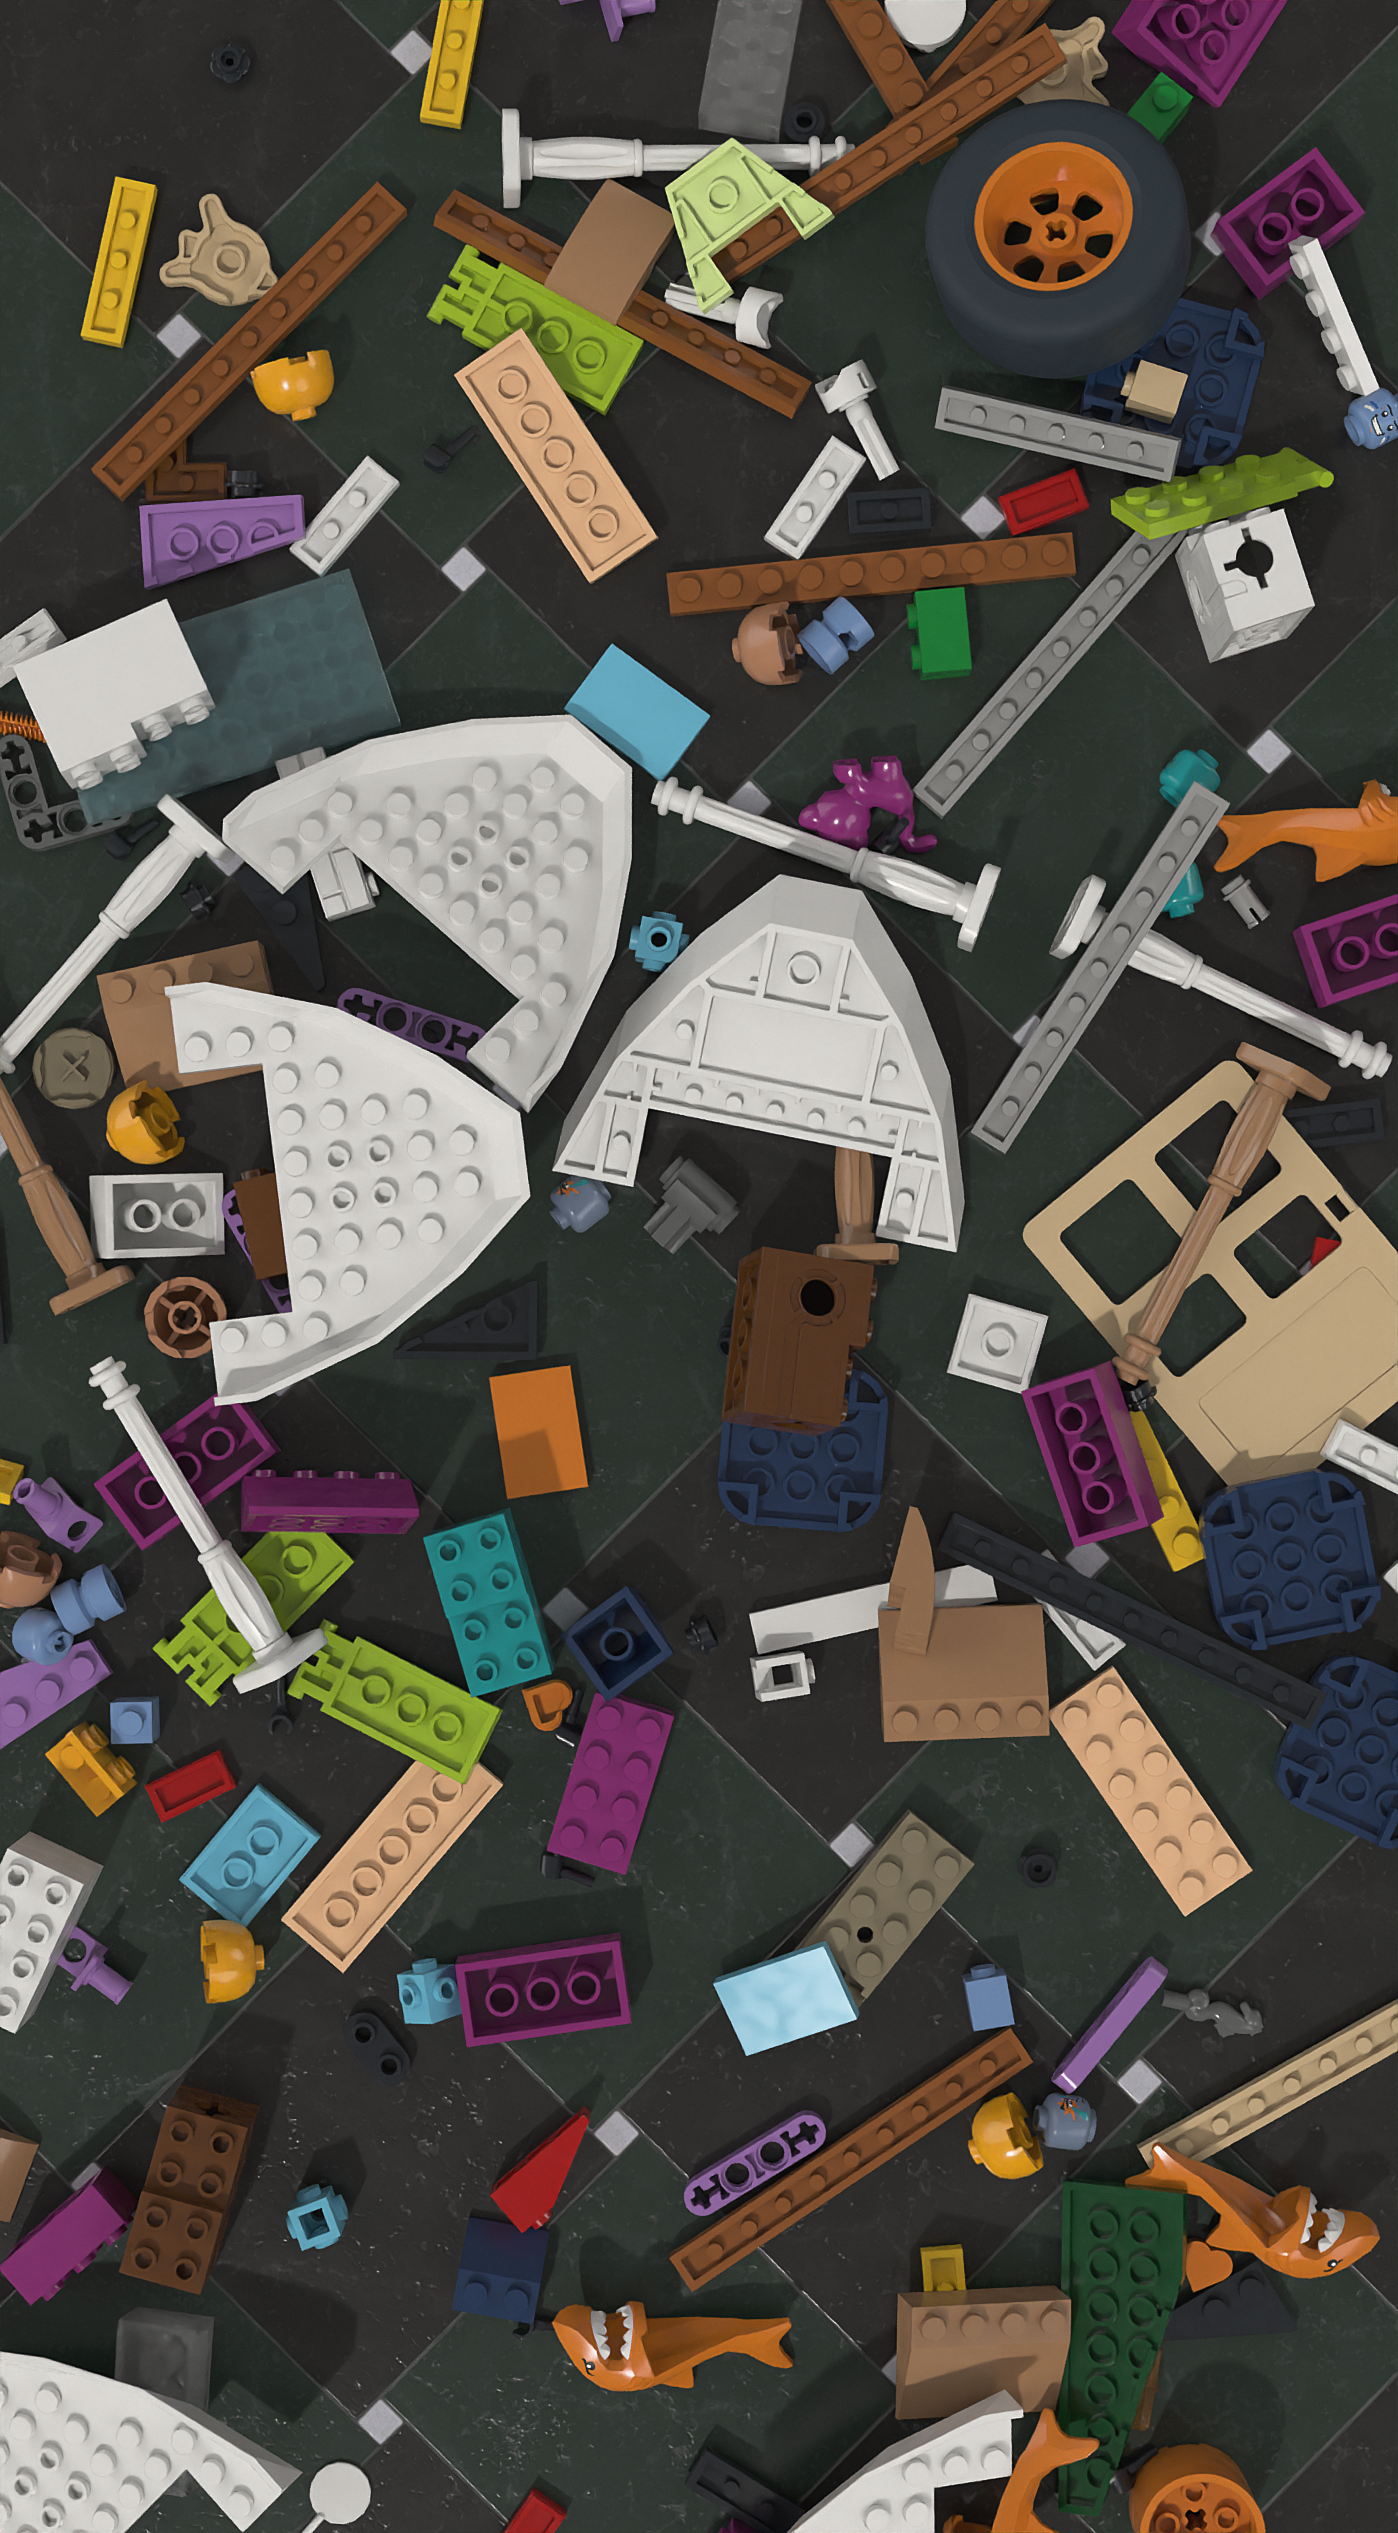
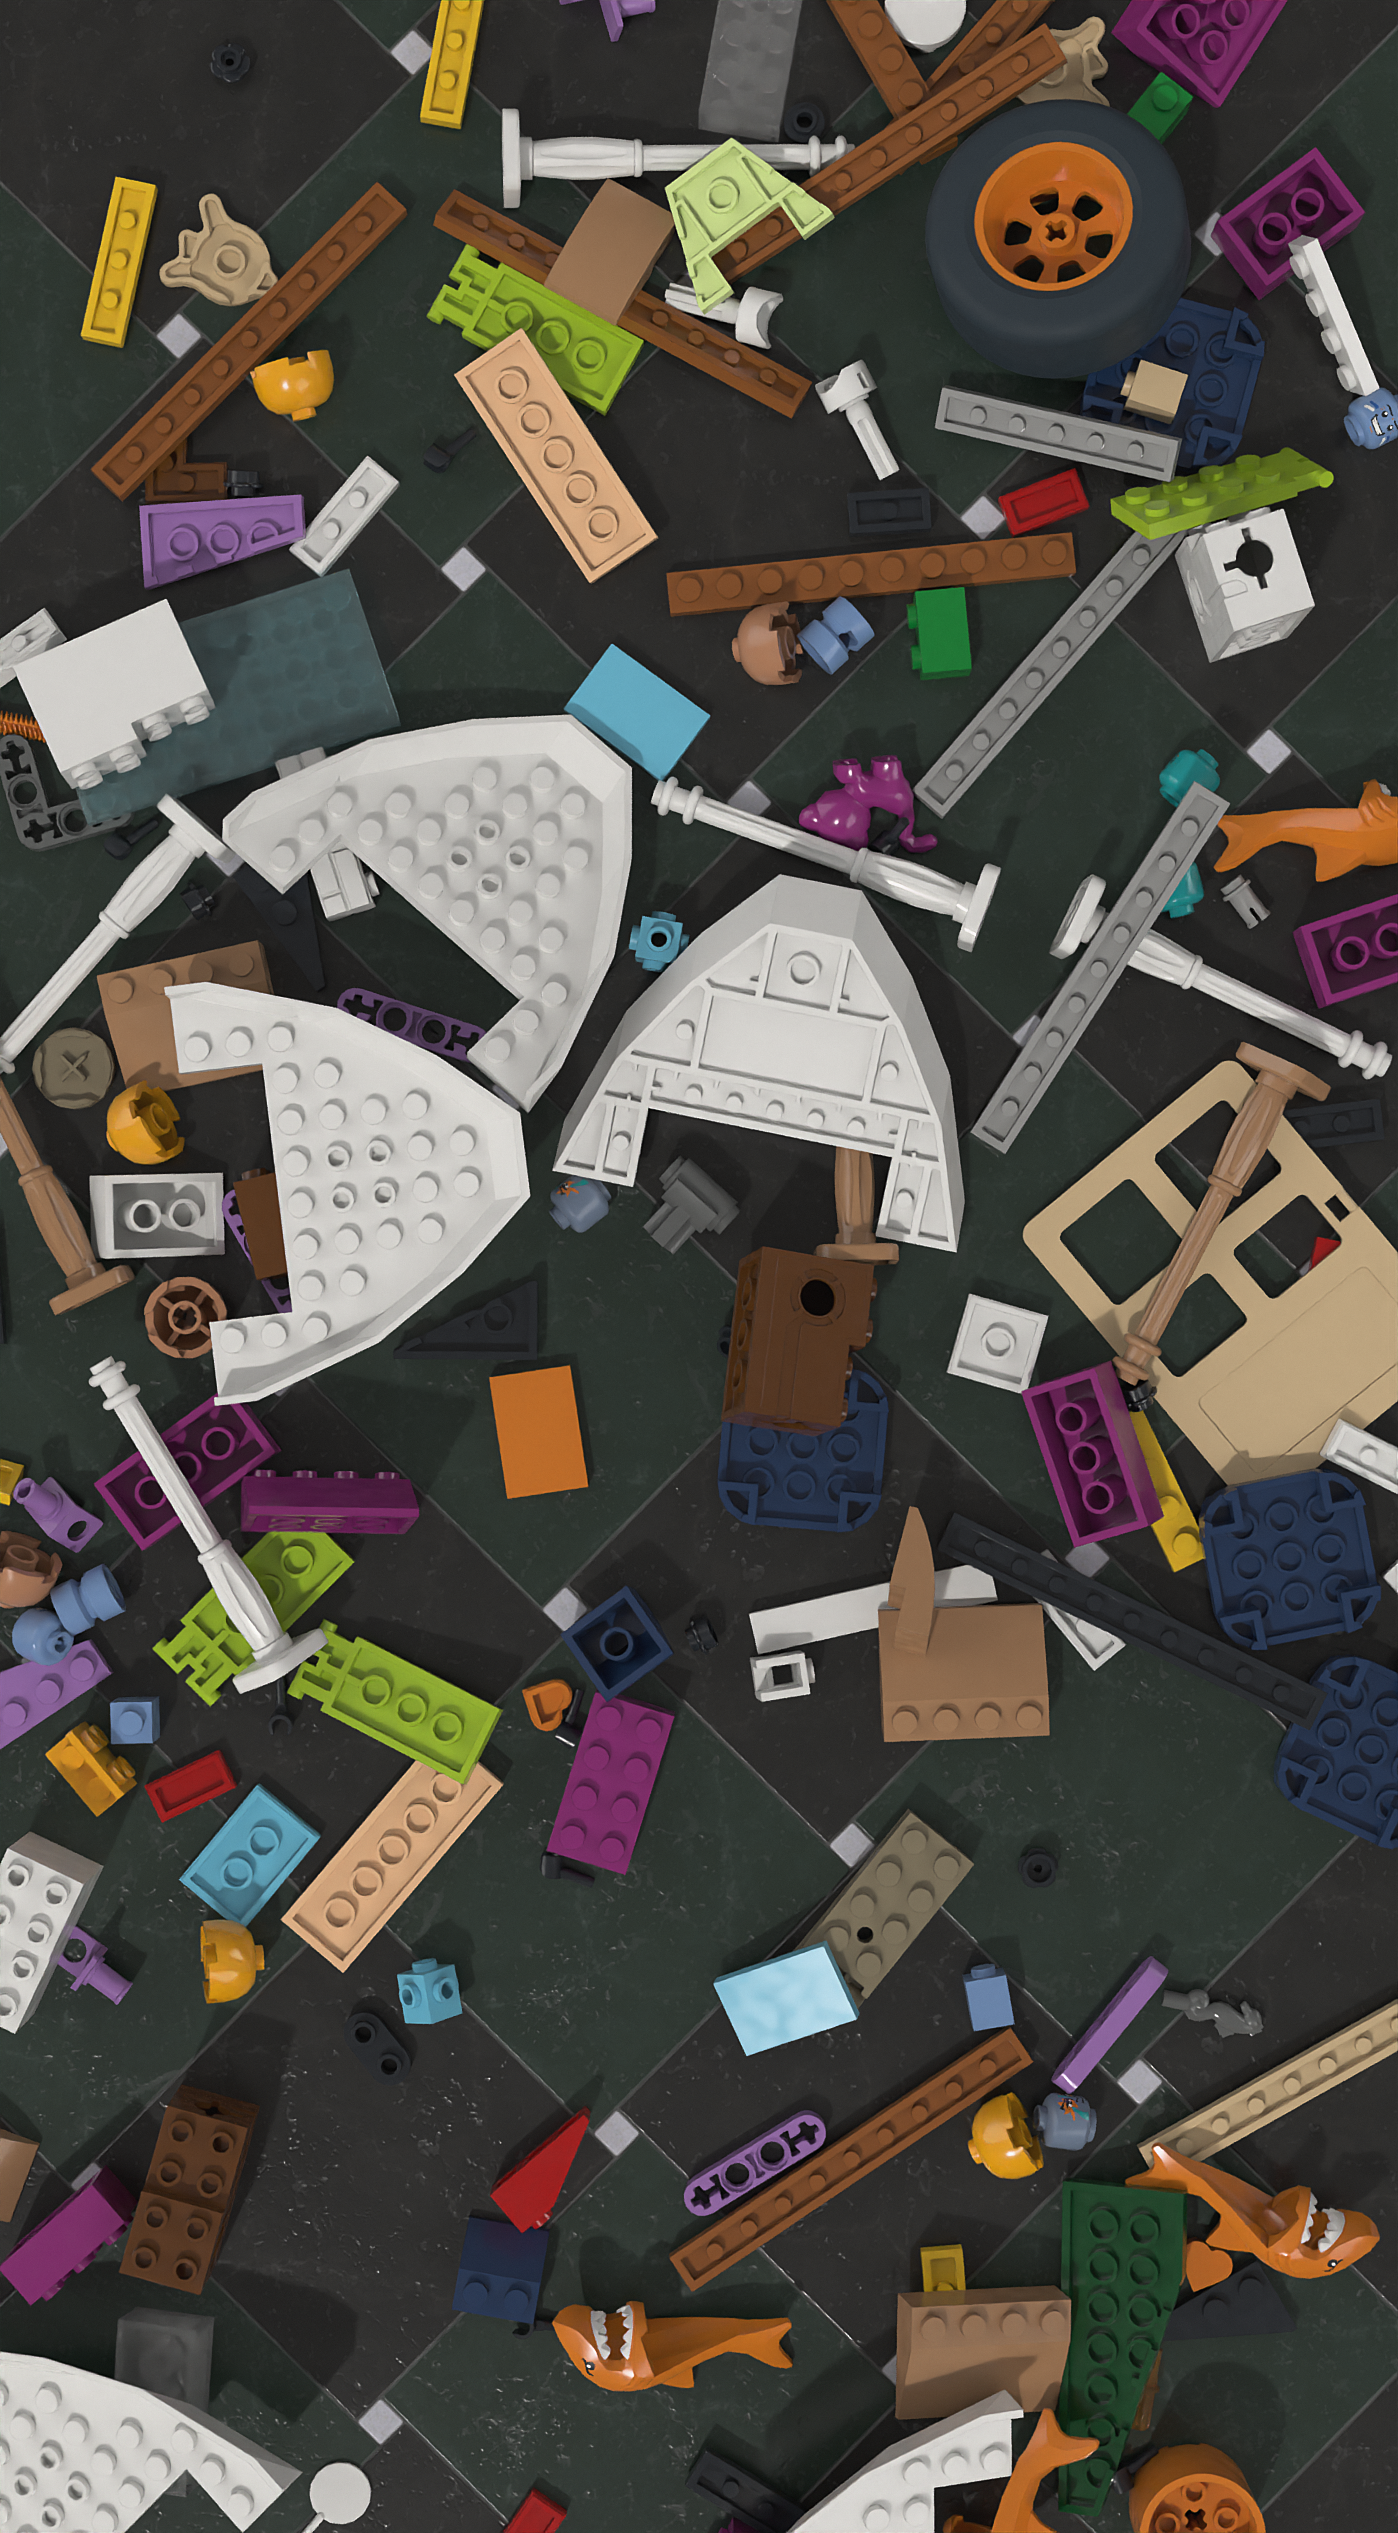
(311, 2229): medium azure brick -> none
(490, 1602): teal piece -> none
(543, 1989): magenta brick -> none
(815, 498): white tile -> none
(1148, 1791): light nougat plate -> none

